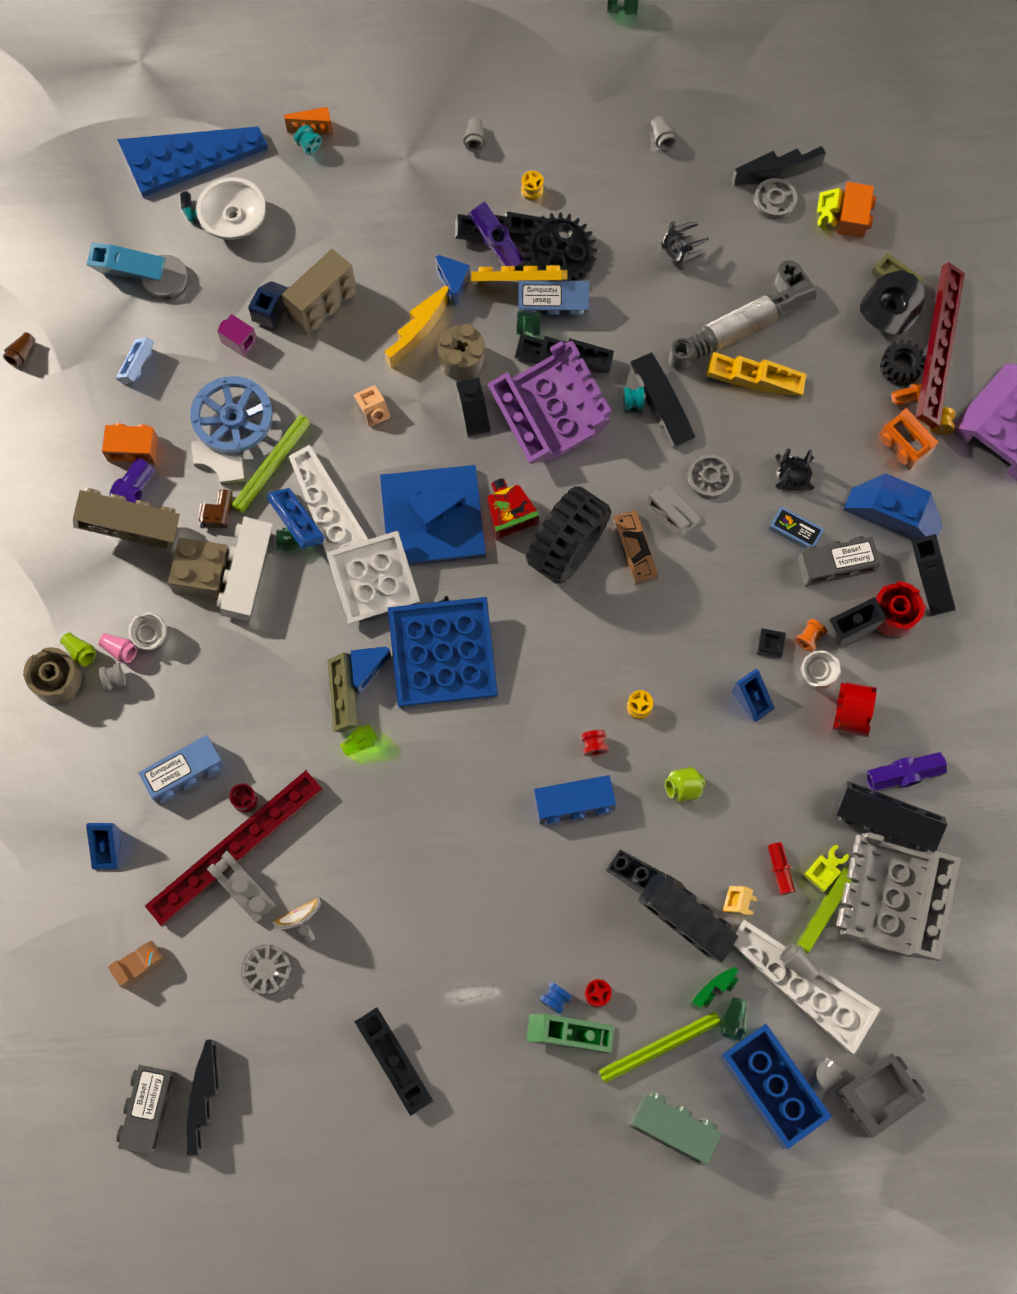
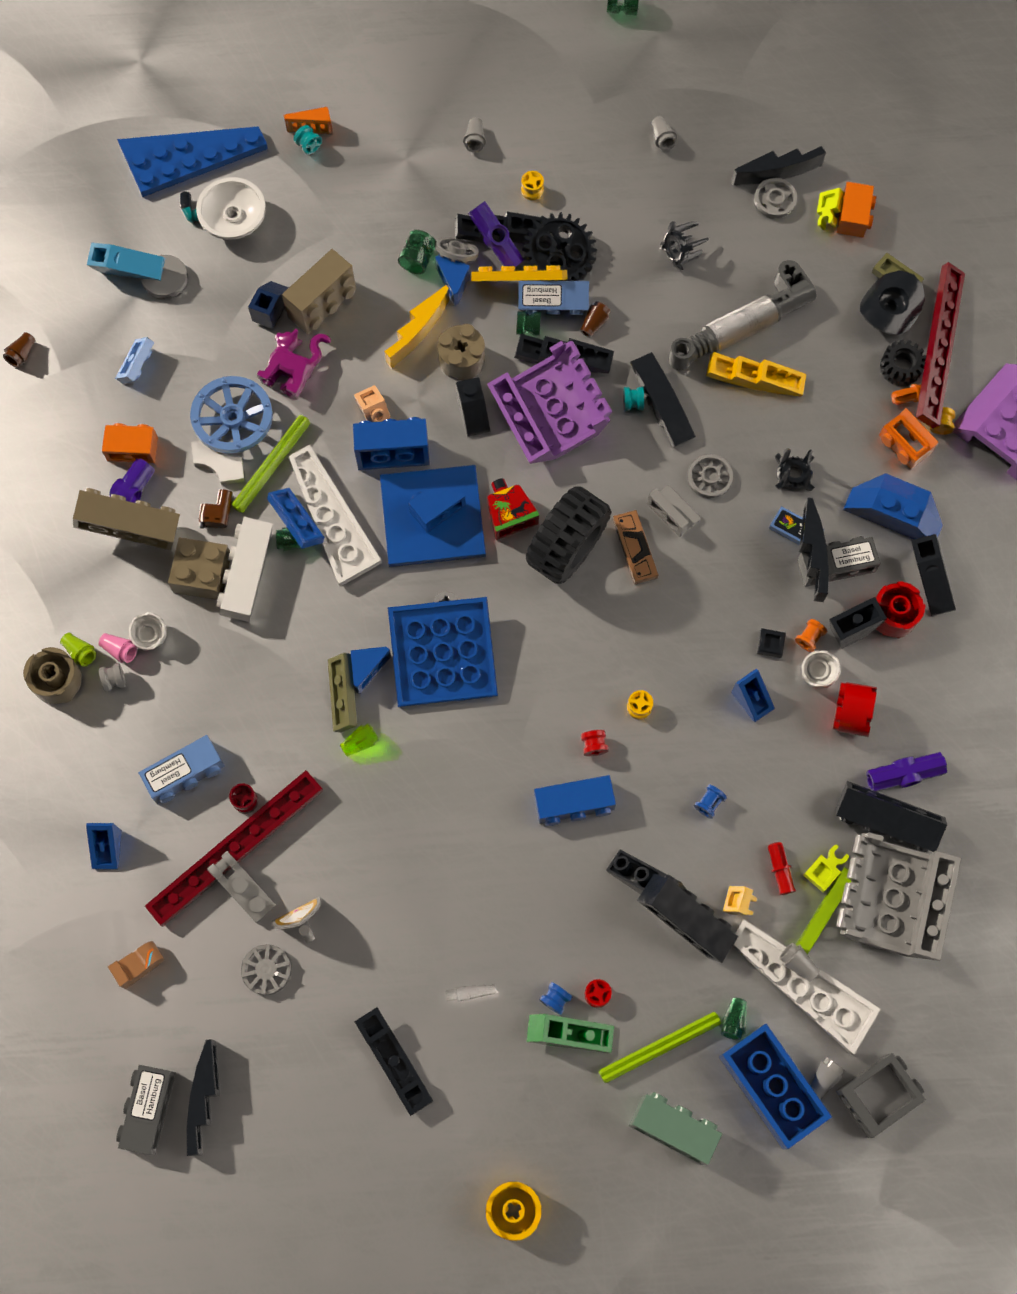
(236, 334): magenta brick -> none
(291, 365): none -> magenta animal
(372, 576): white plate -> none
(391, 443): none -> blue brick
(417, 252): none -> clear green wheel
(457, 249): none -> light grey wheel
(509, 1227): none -> yellow brick
(595, 318): none -> reddish brown cone
(684, 784): lime head -> none
(710, 801): none -> blue bush
(720, 983): green slope -> none
(814, 544): none -> black slope

